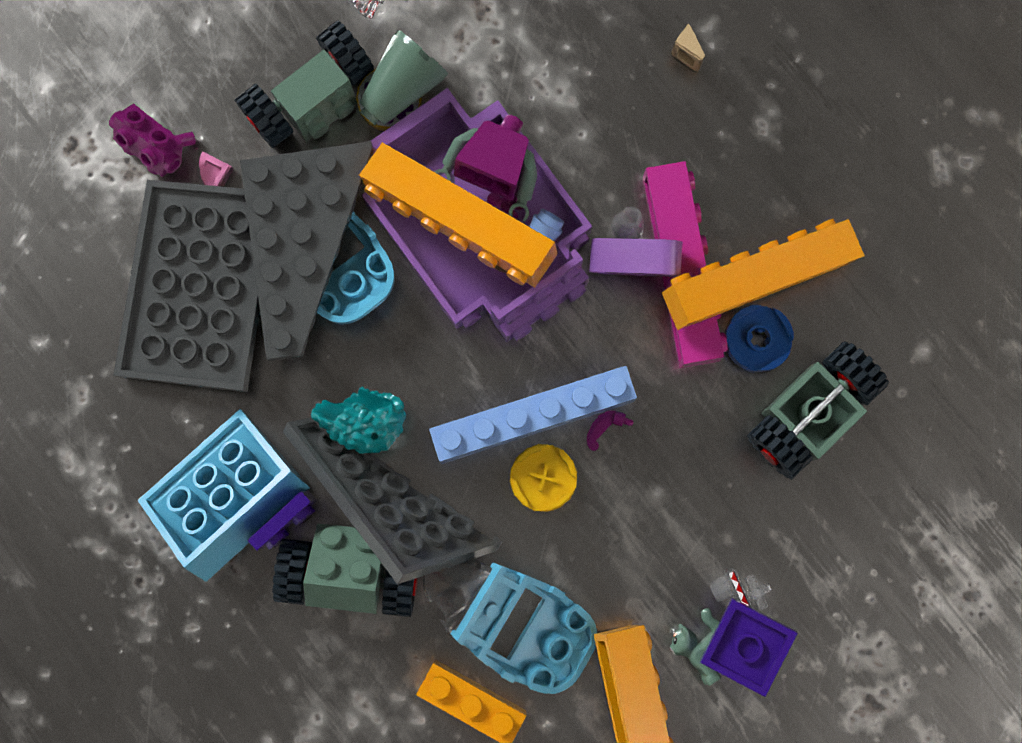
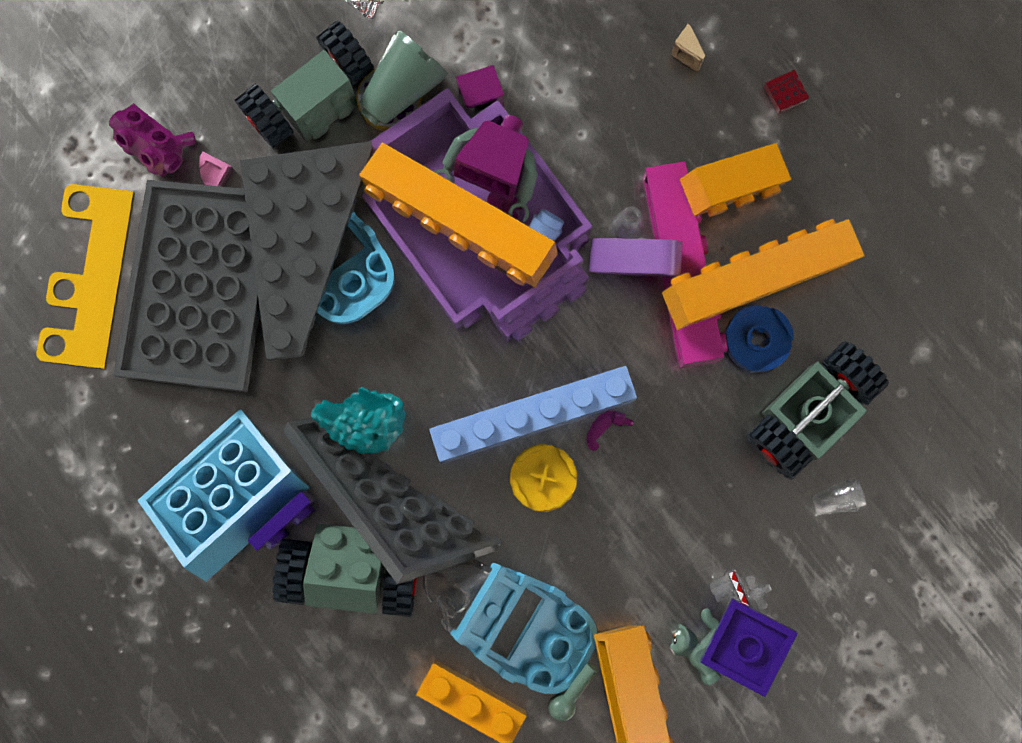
(98, 285): none -> yellow piece
(480, 87): none -> magenta panel
(563, 705): none -> sand green bar
(735, 180): none -> light orange brick
(786, 92): none -> dark red tile
(840, 498): none -> clear cone

